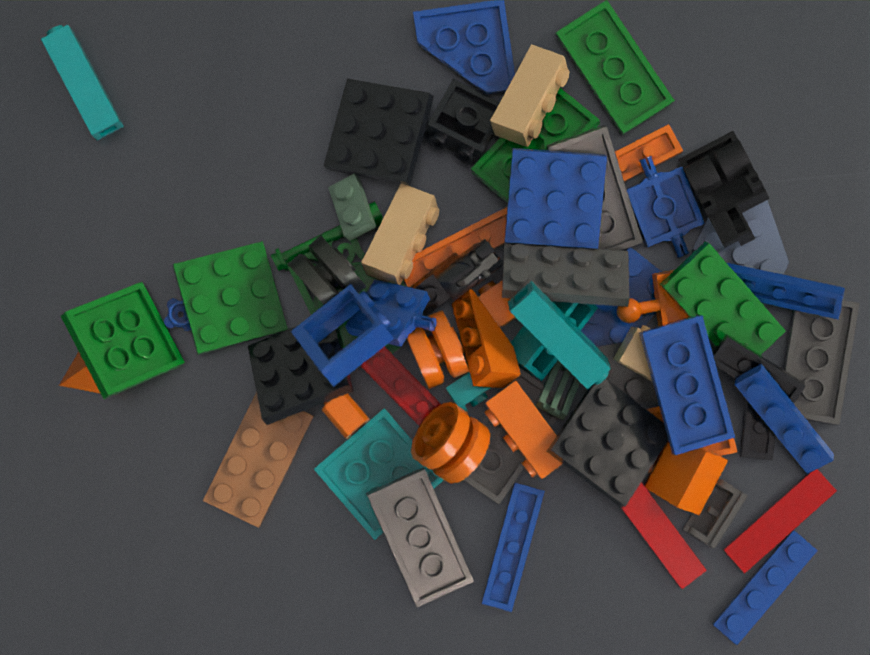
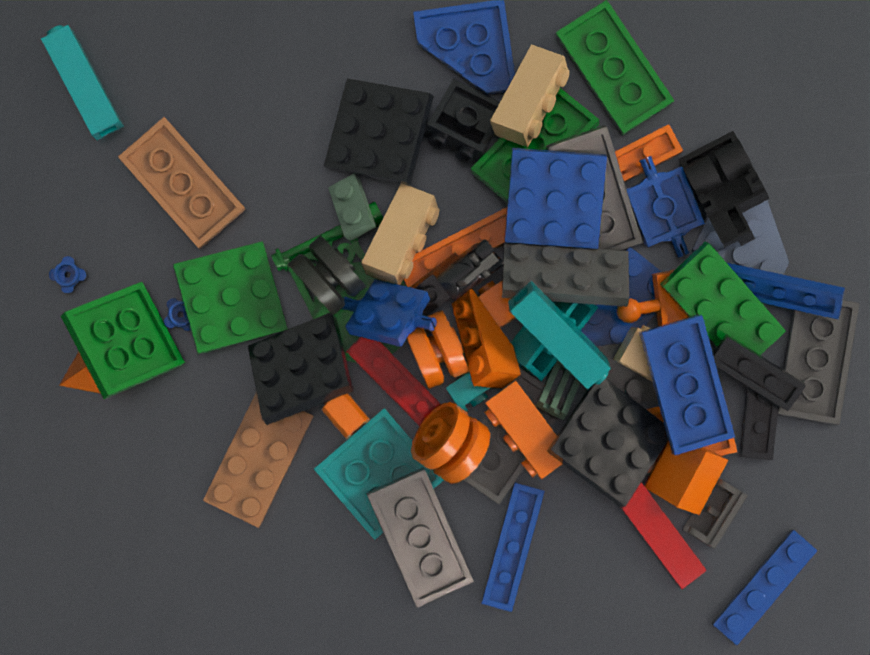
(58, 274): none -> blue plate
(181, 183): none -> medium nougat plate
(328, 319): blue window -> none
(779, 520): red tile -> none
(784, 419): blue plate -> none

